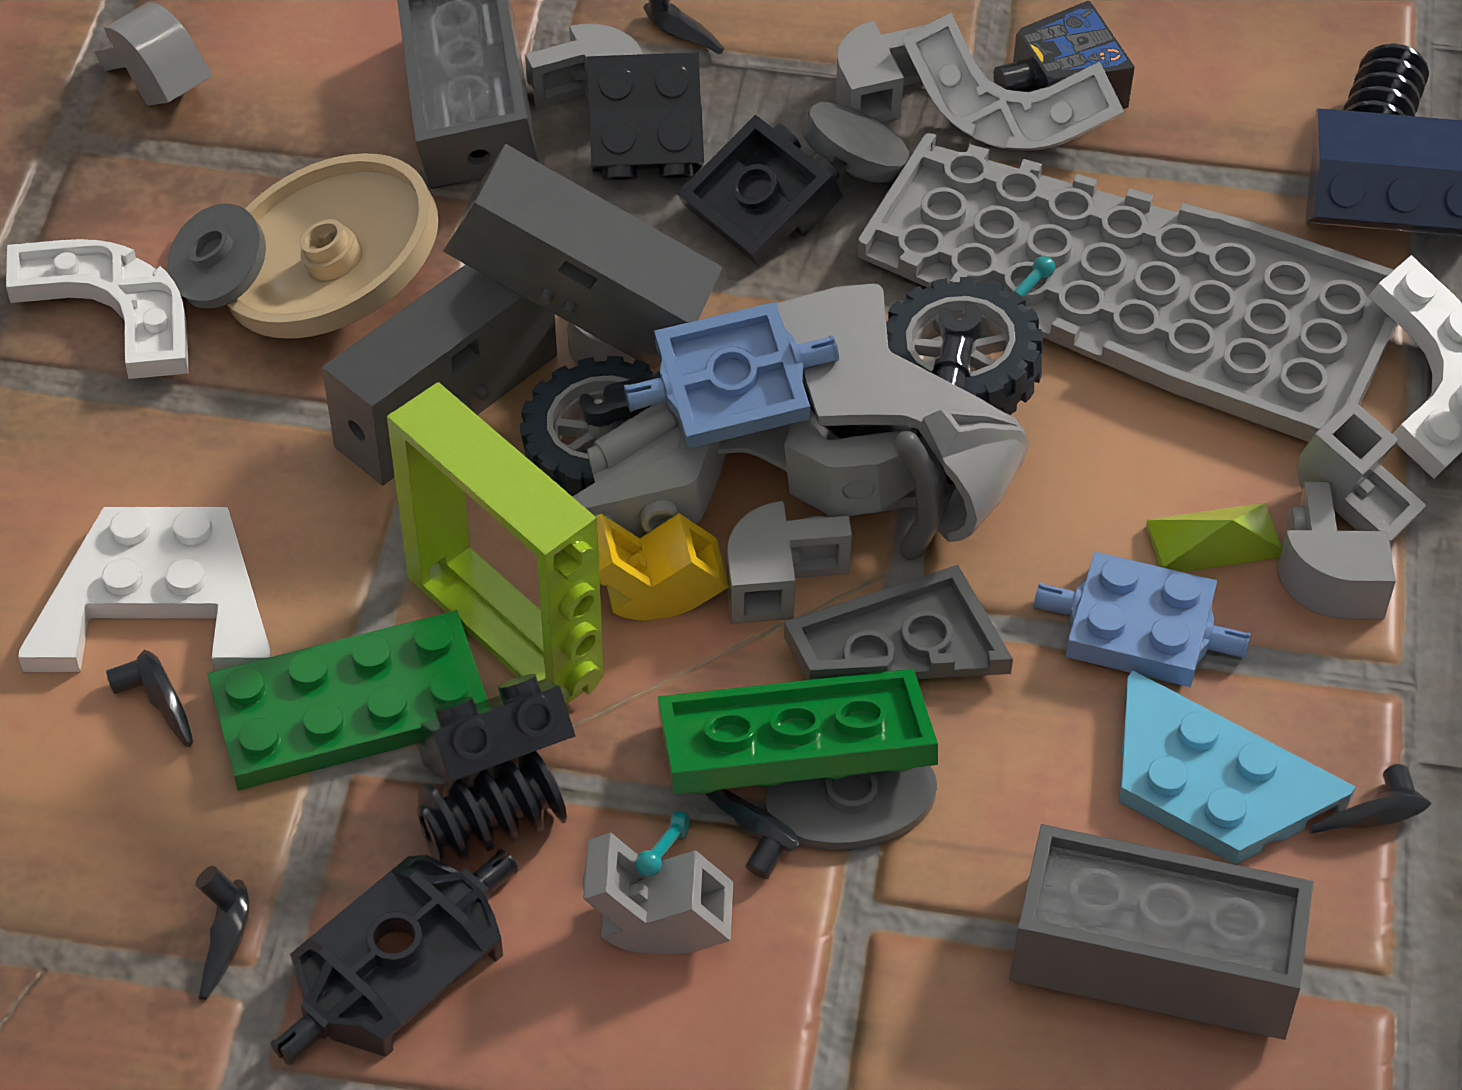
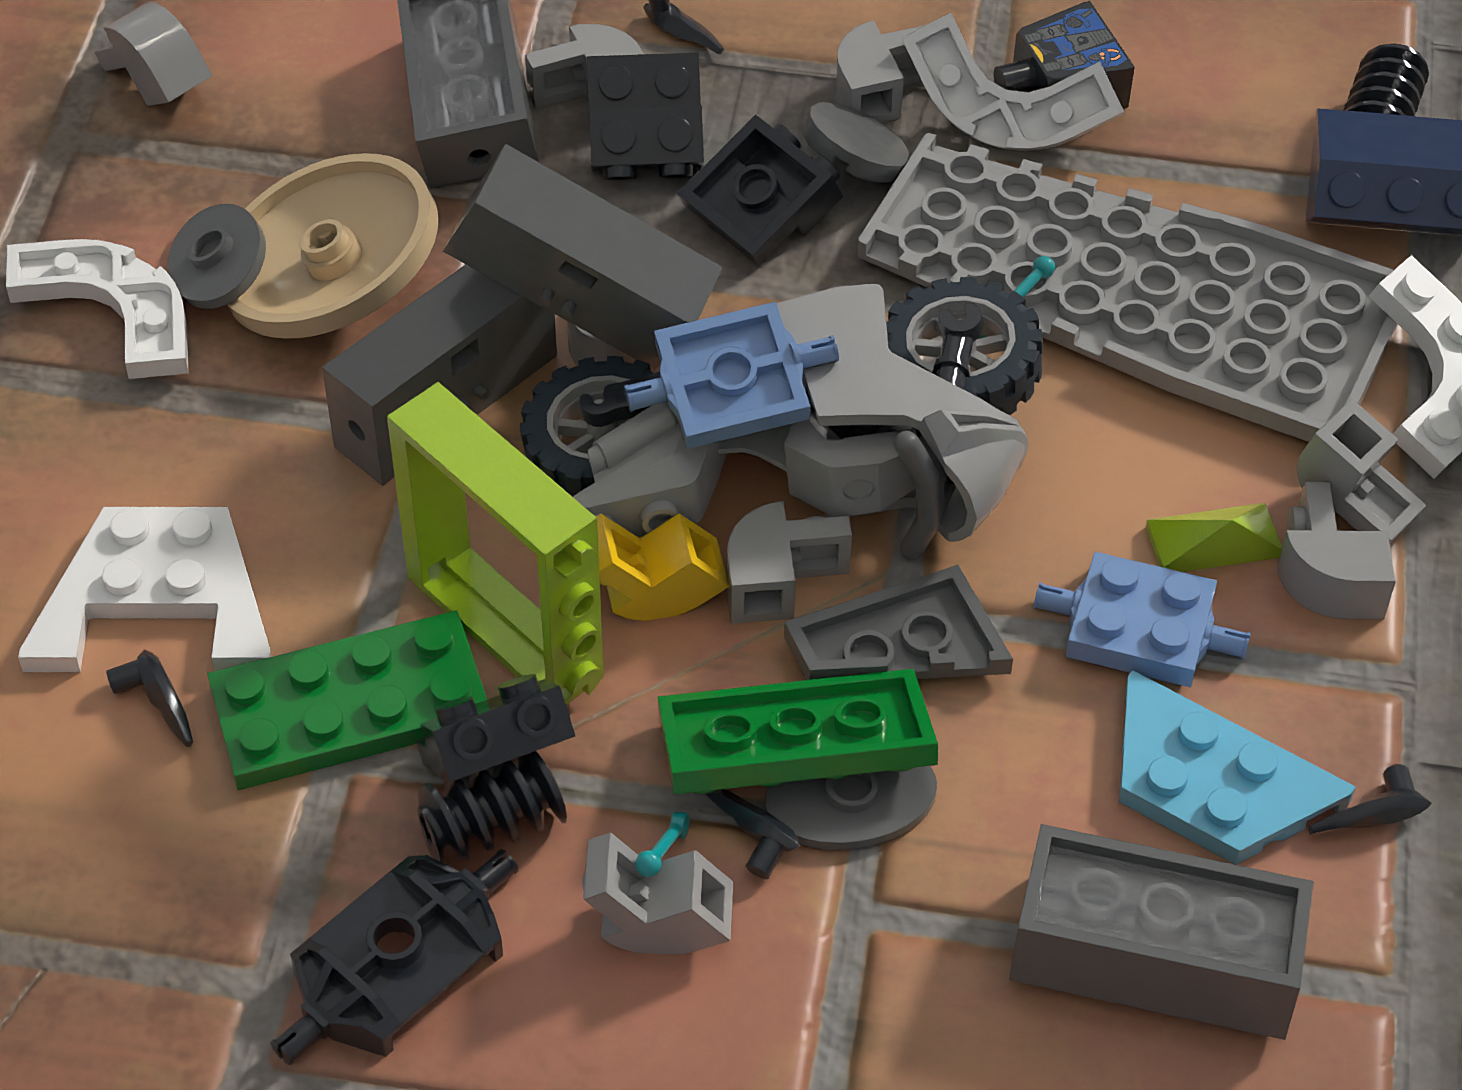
(228, 925): black bar -> none

